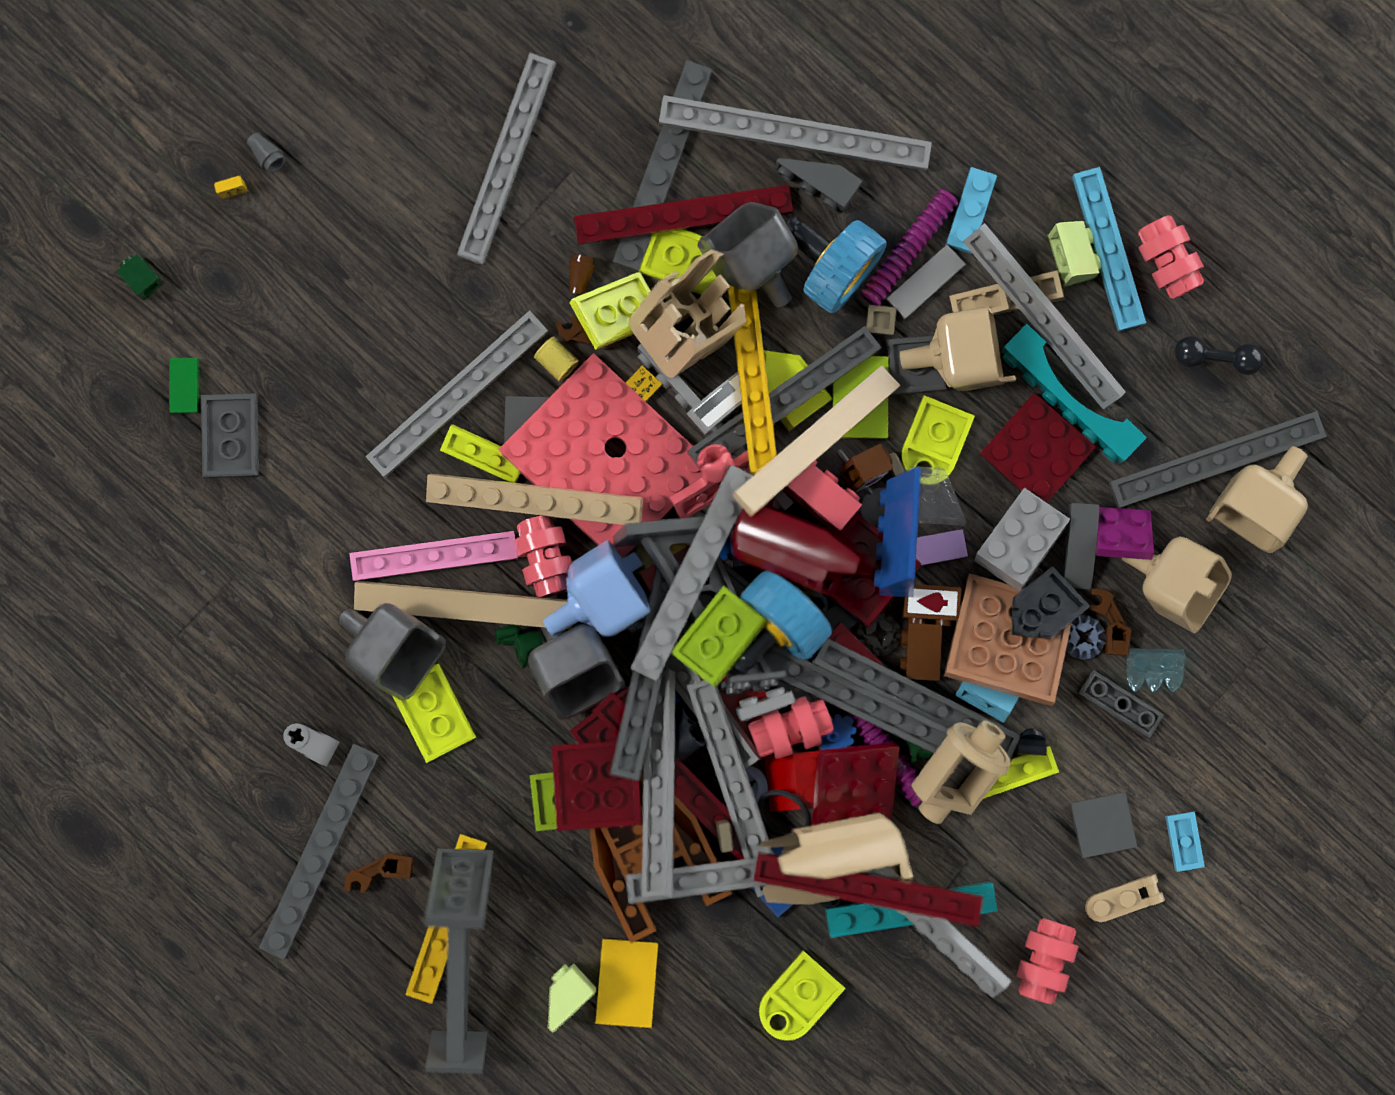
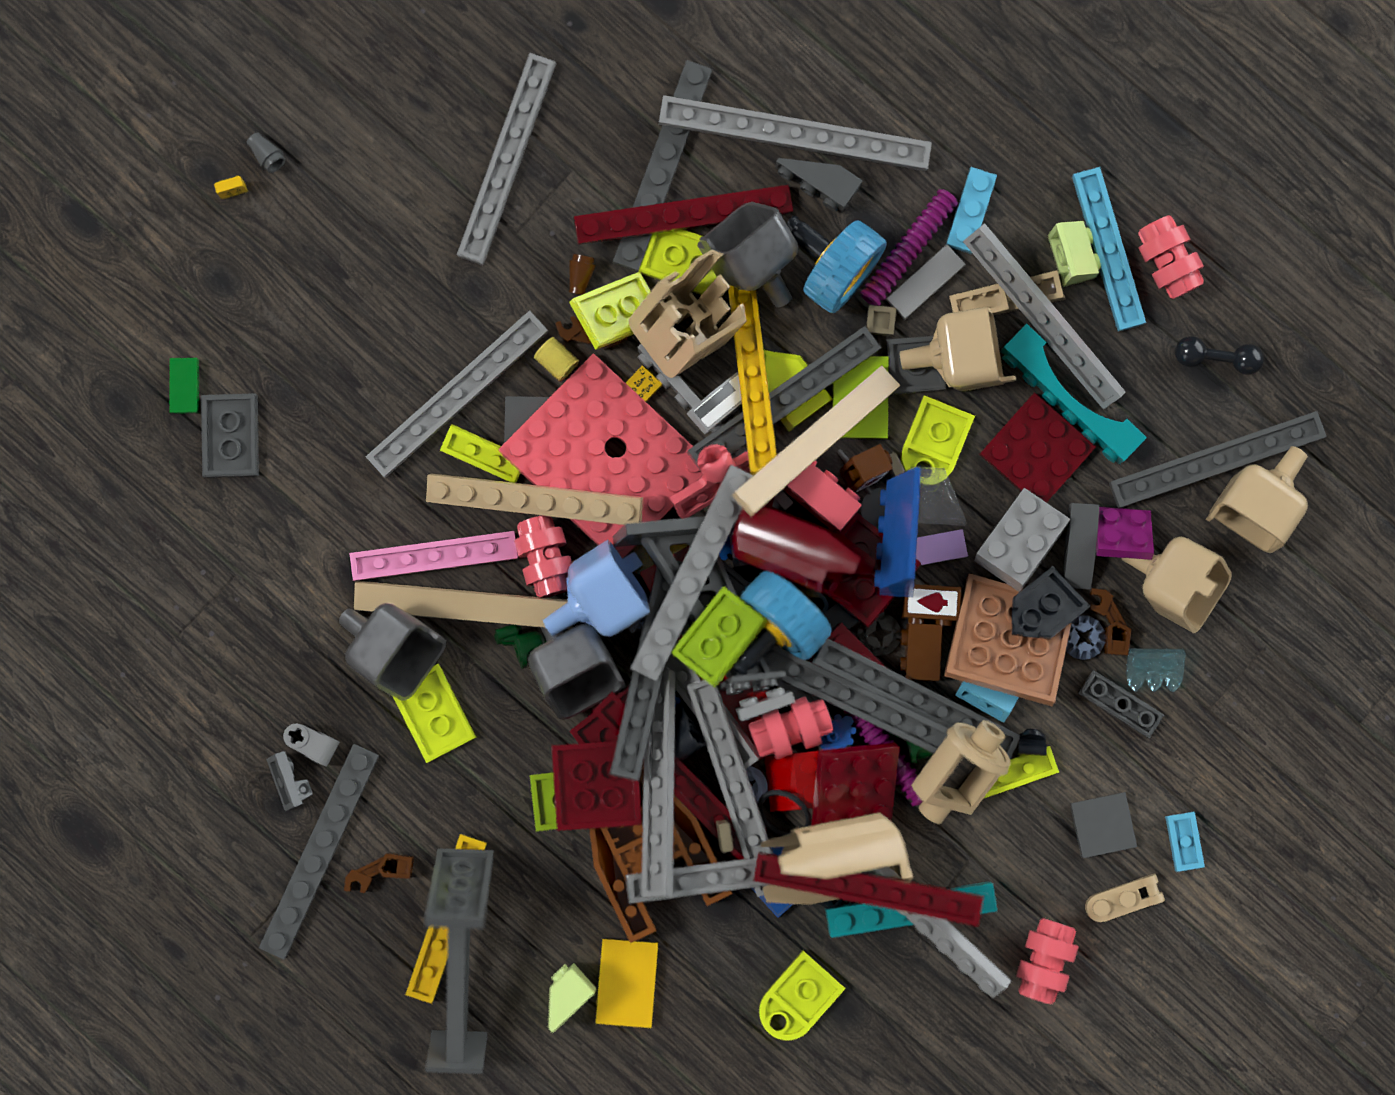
(139, 276): dark green brick -> none
(290, 791): none -> dark grey hinge

